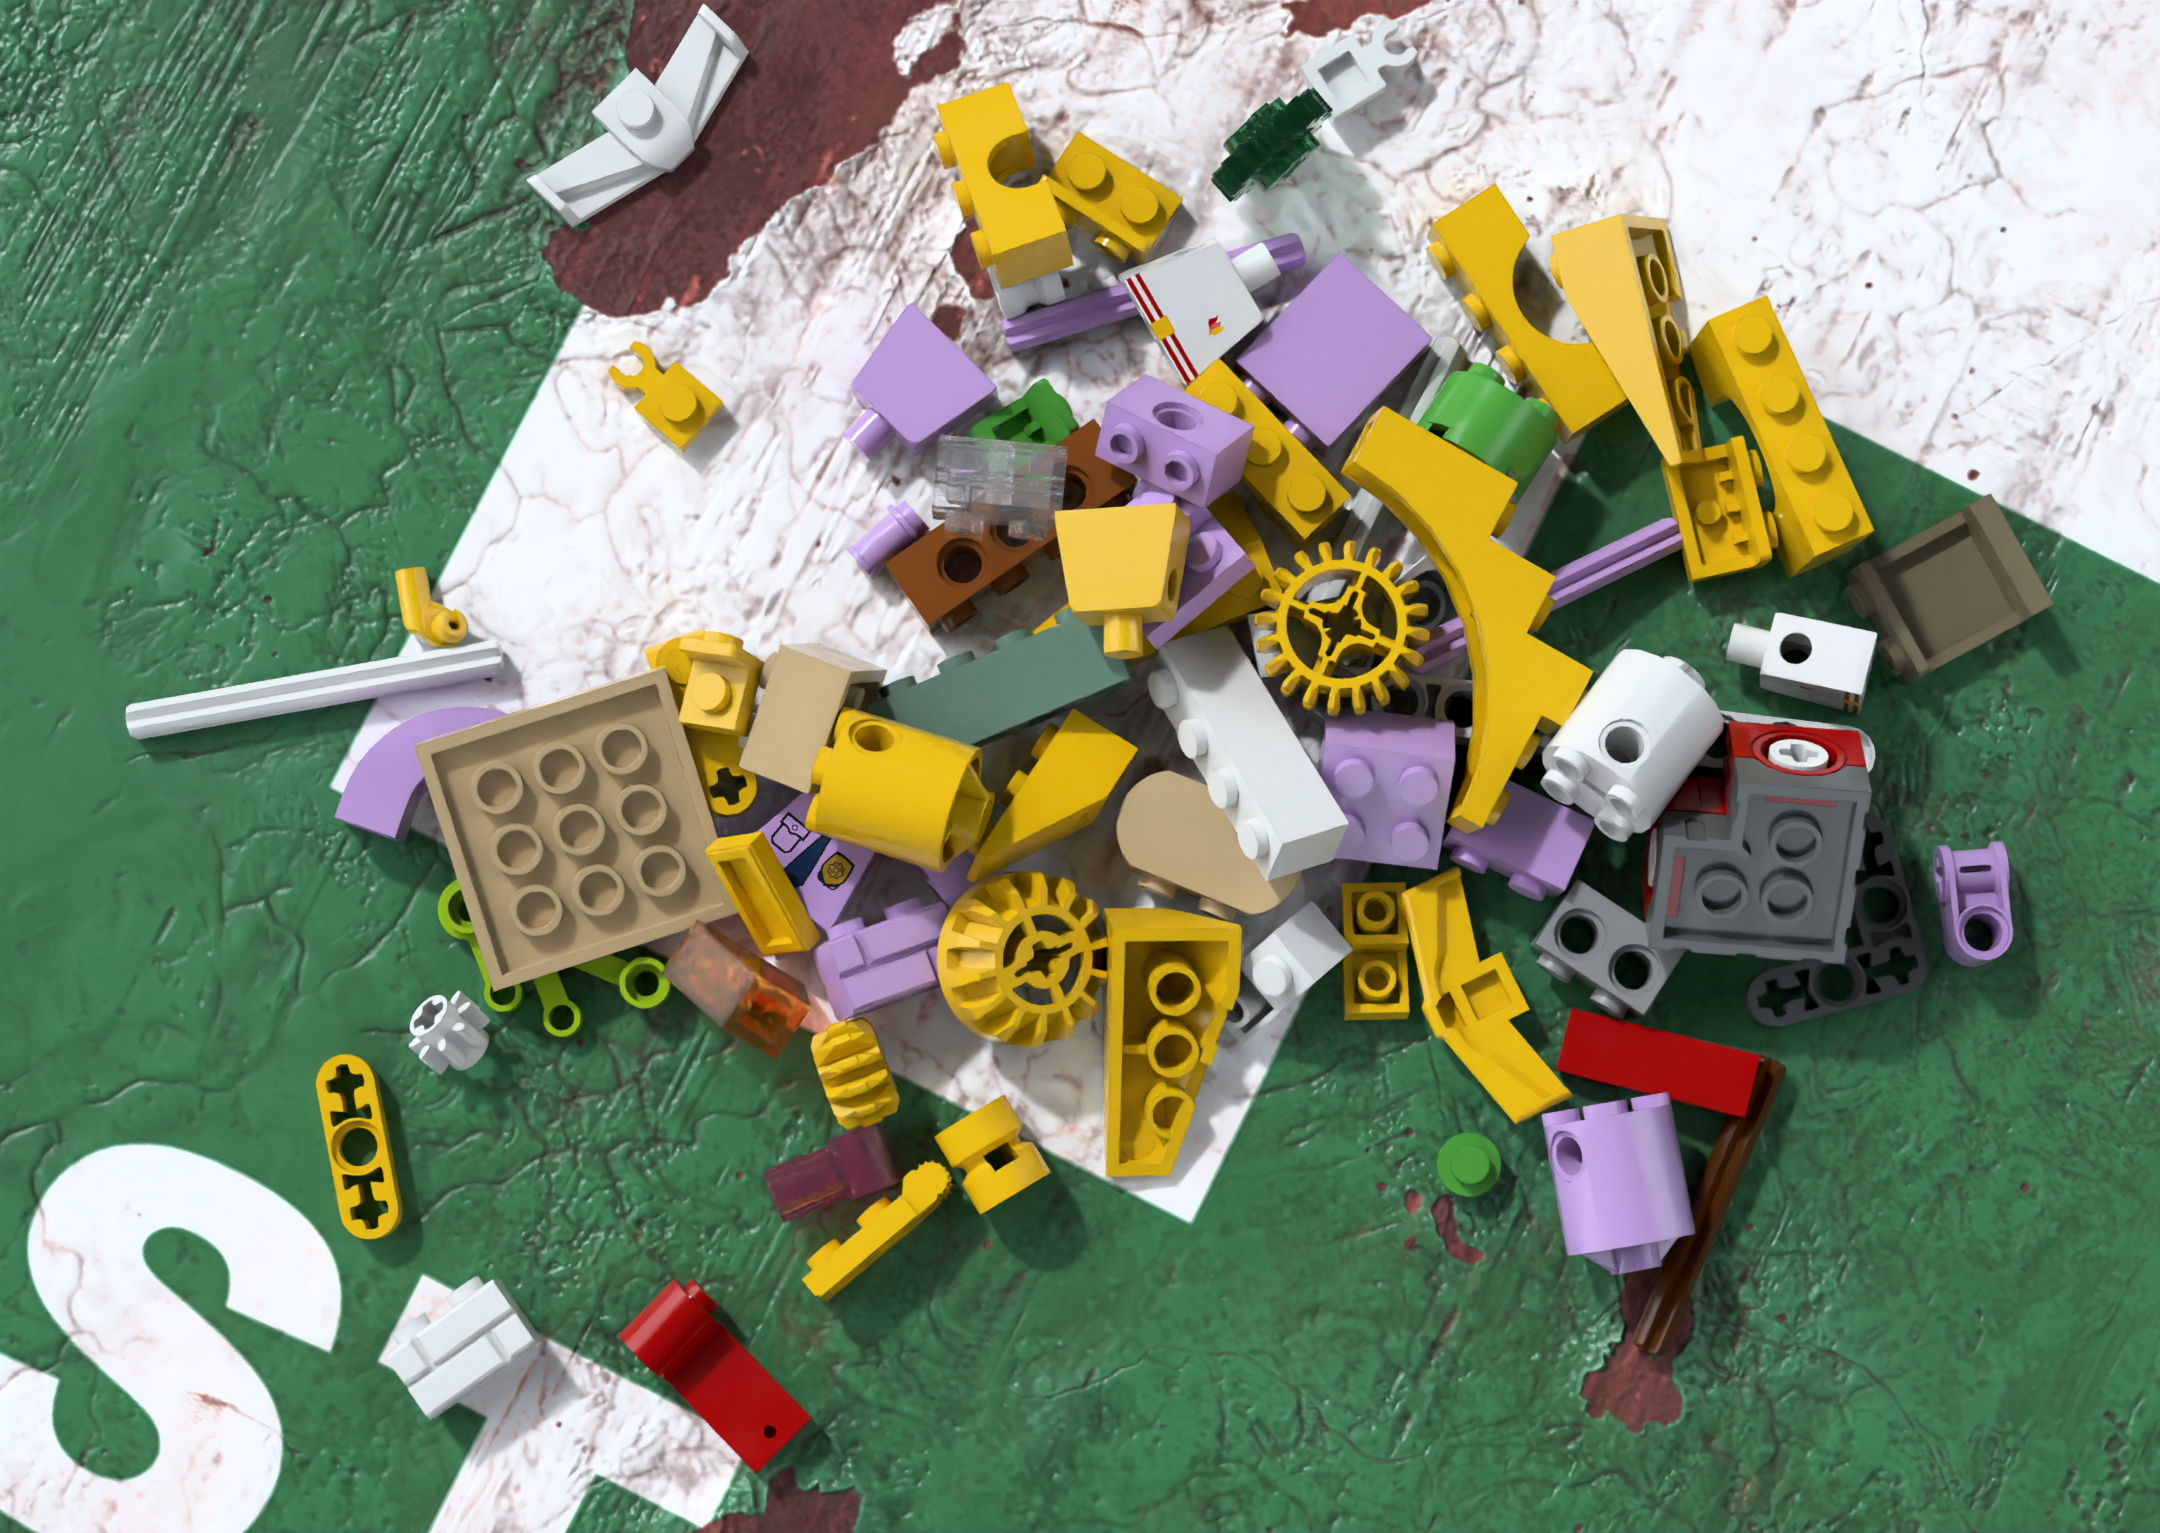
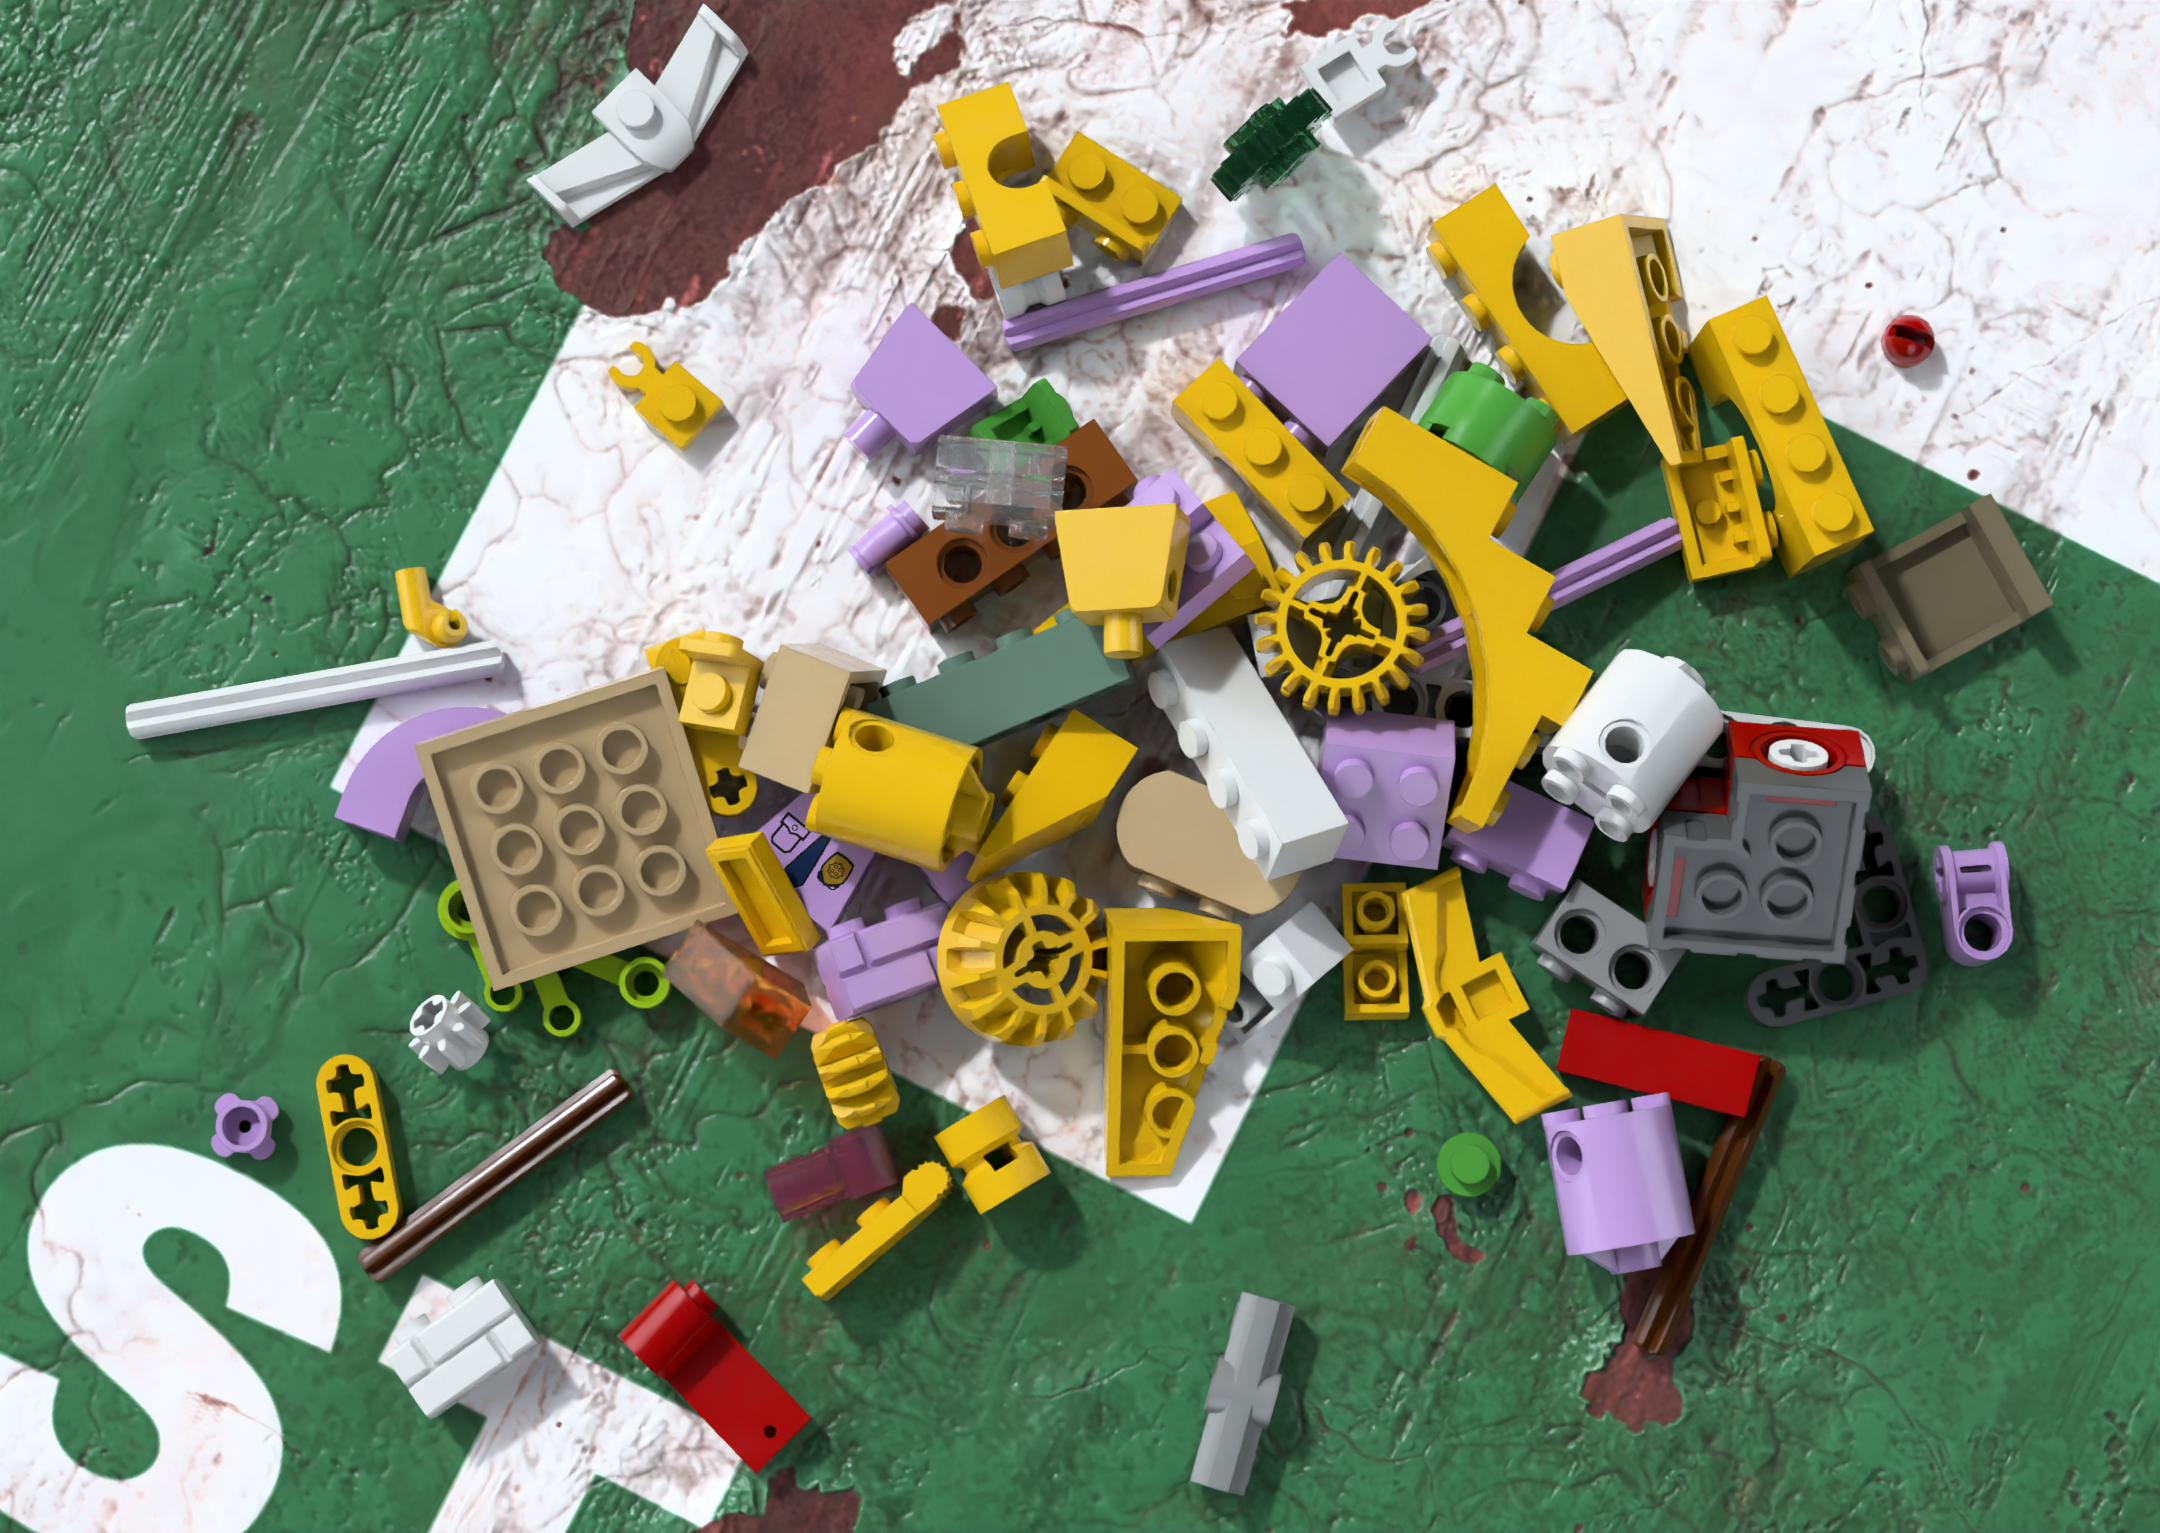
(228, 1135): none -> lavender plate
(495, 1175): none -> reddish brown axle
(1174, 440): lavender brick -> none
(1199, 301): white torso -> none
(1242, 1393): none -> light grey piece
(1832, 674): white torso -> none
(1903, 351): none -> red hinge

